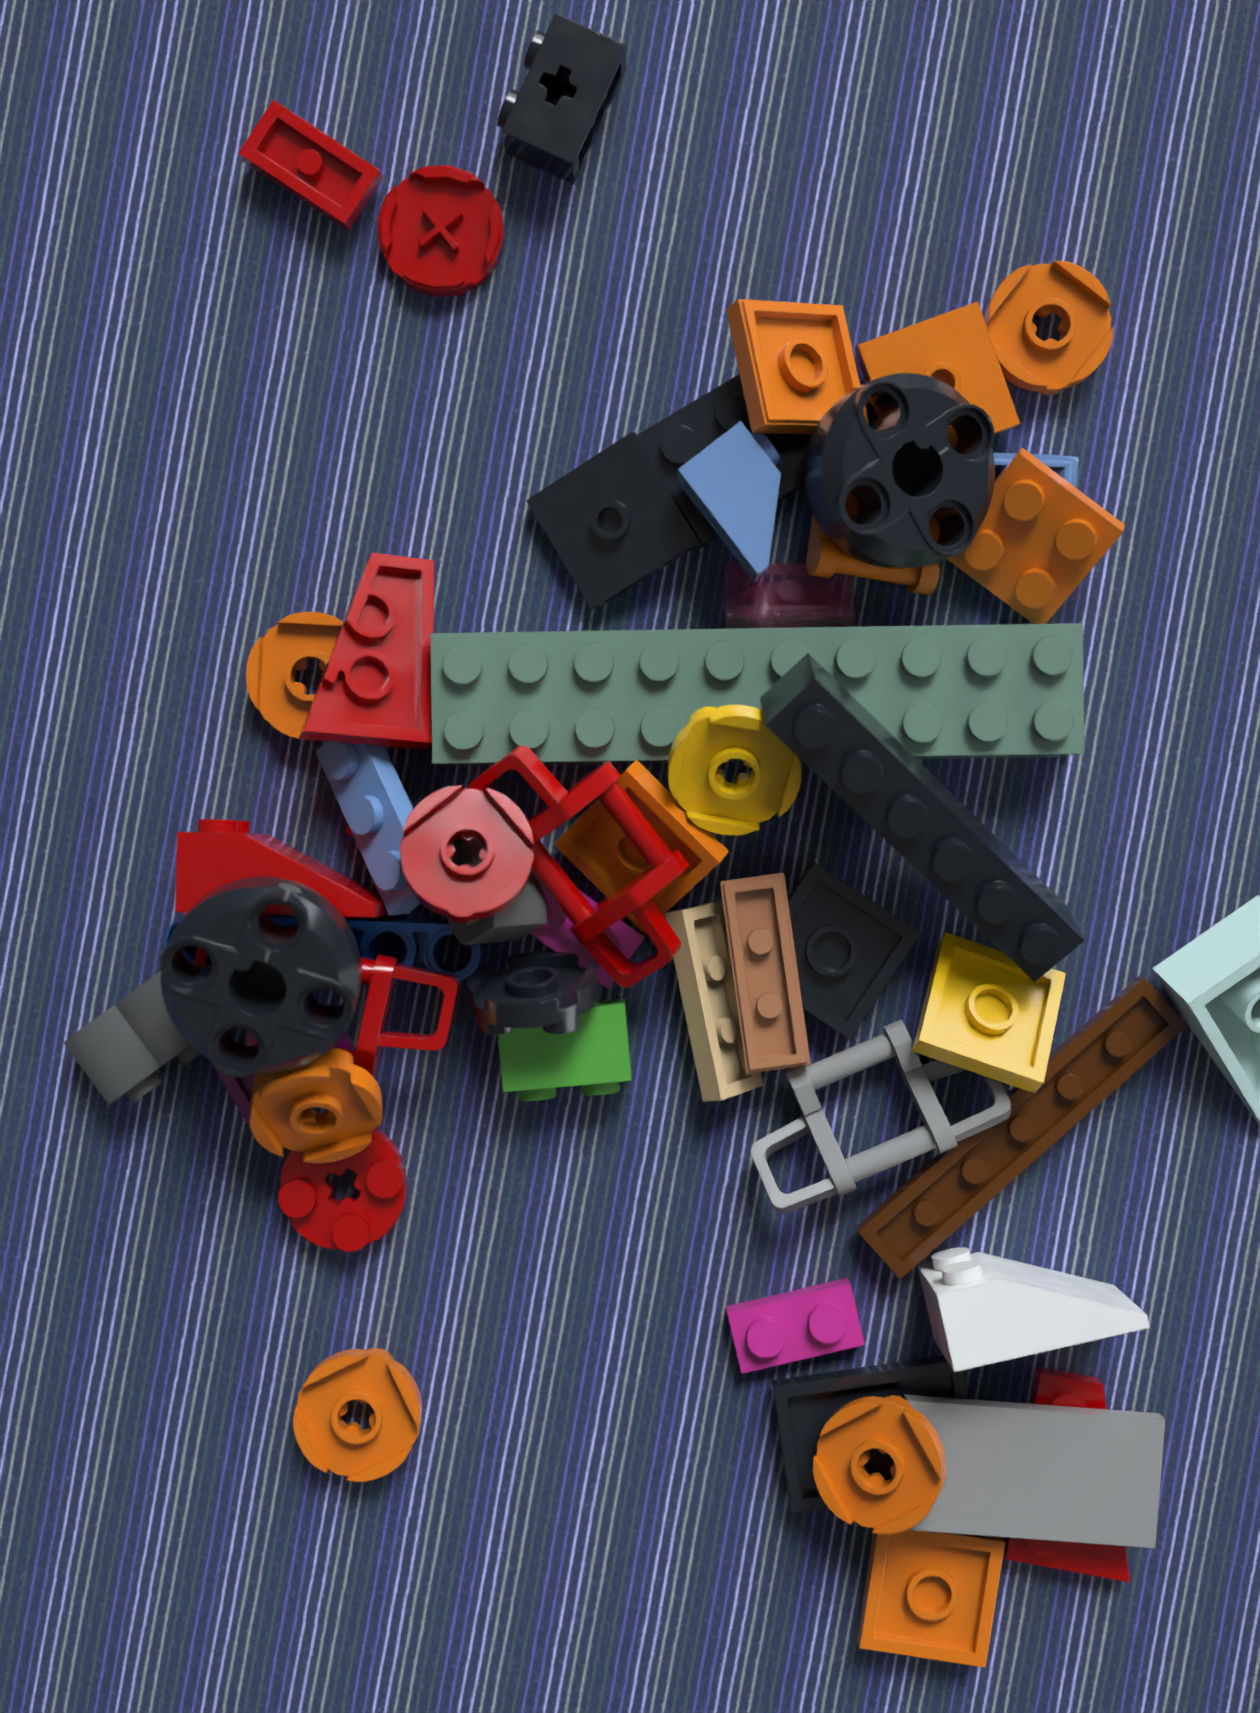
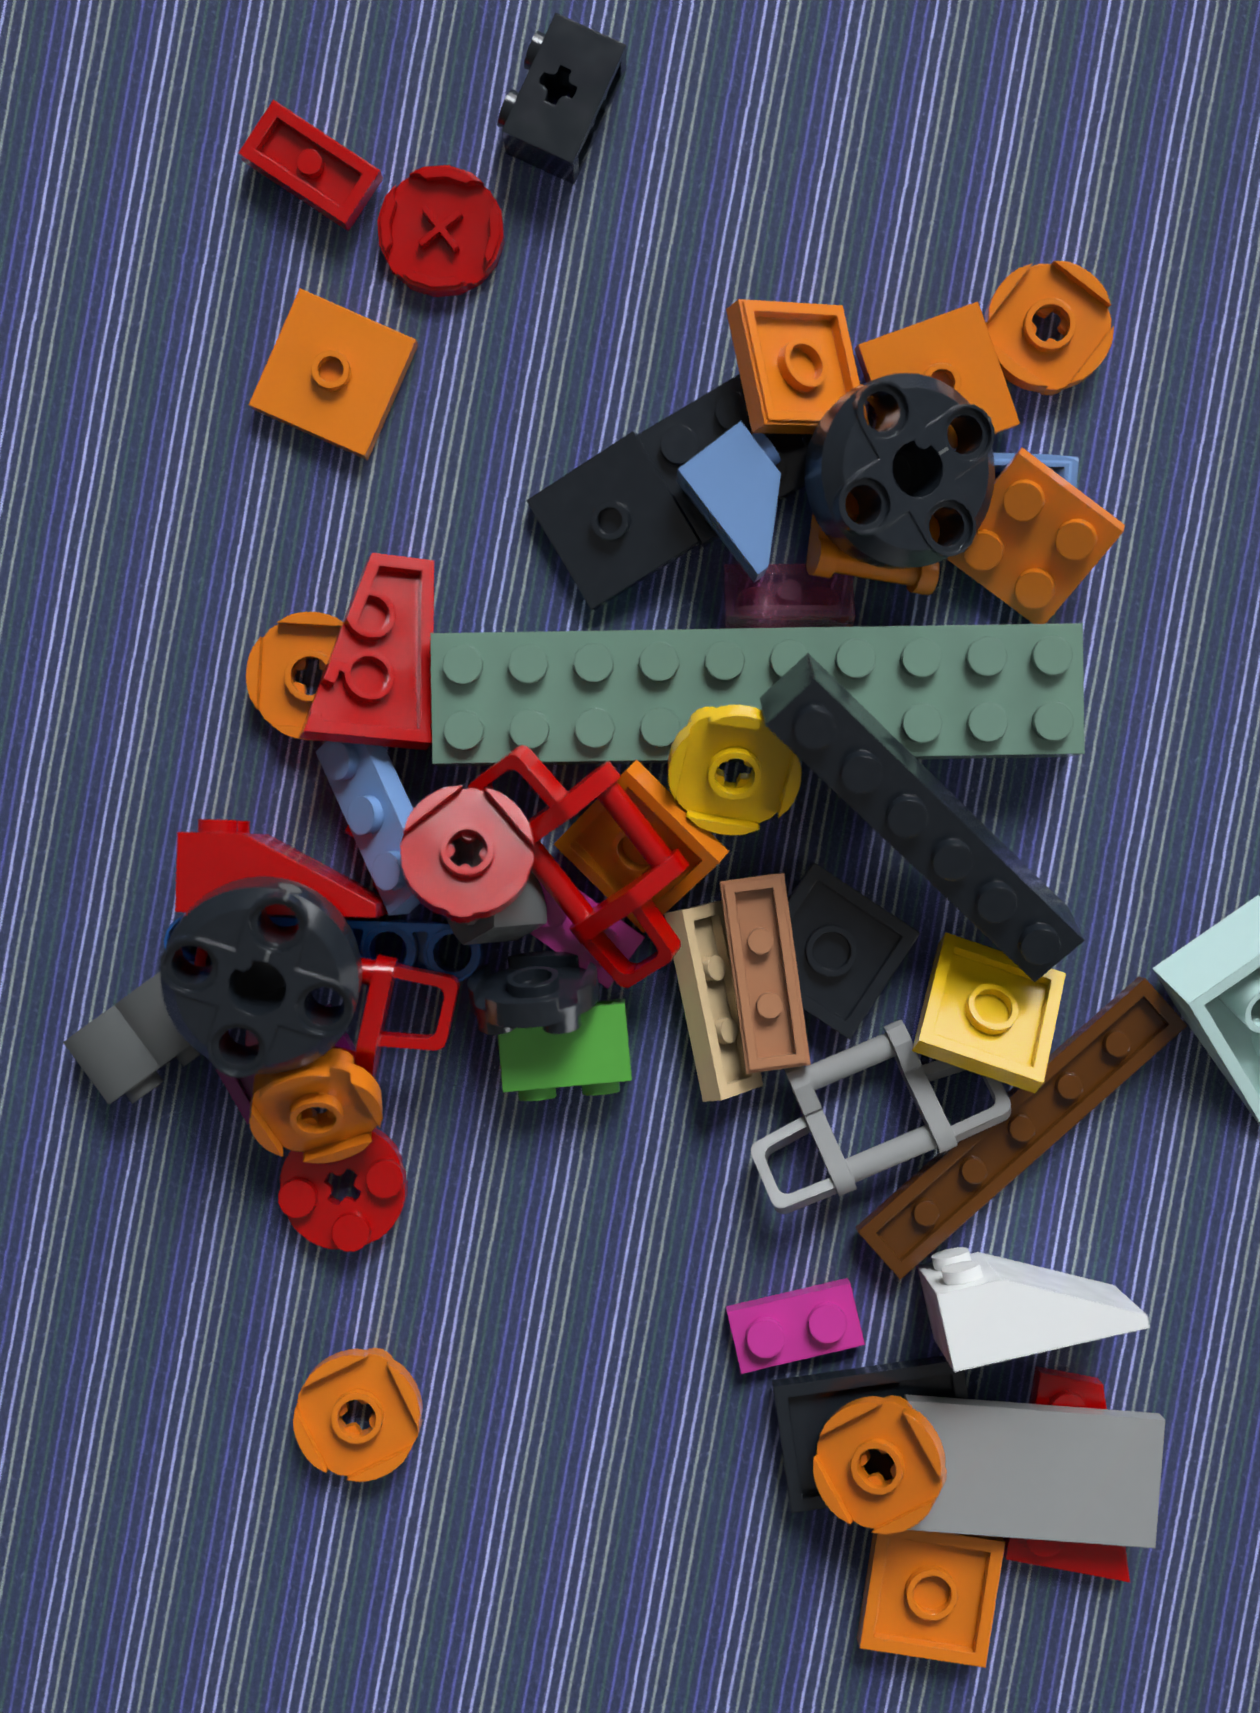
(333, 374): none -> orange plate

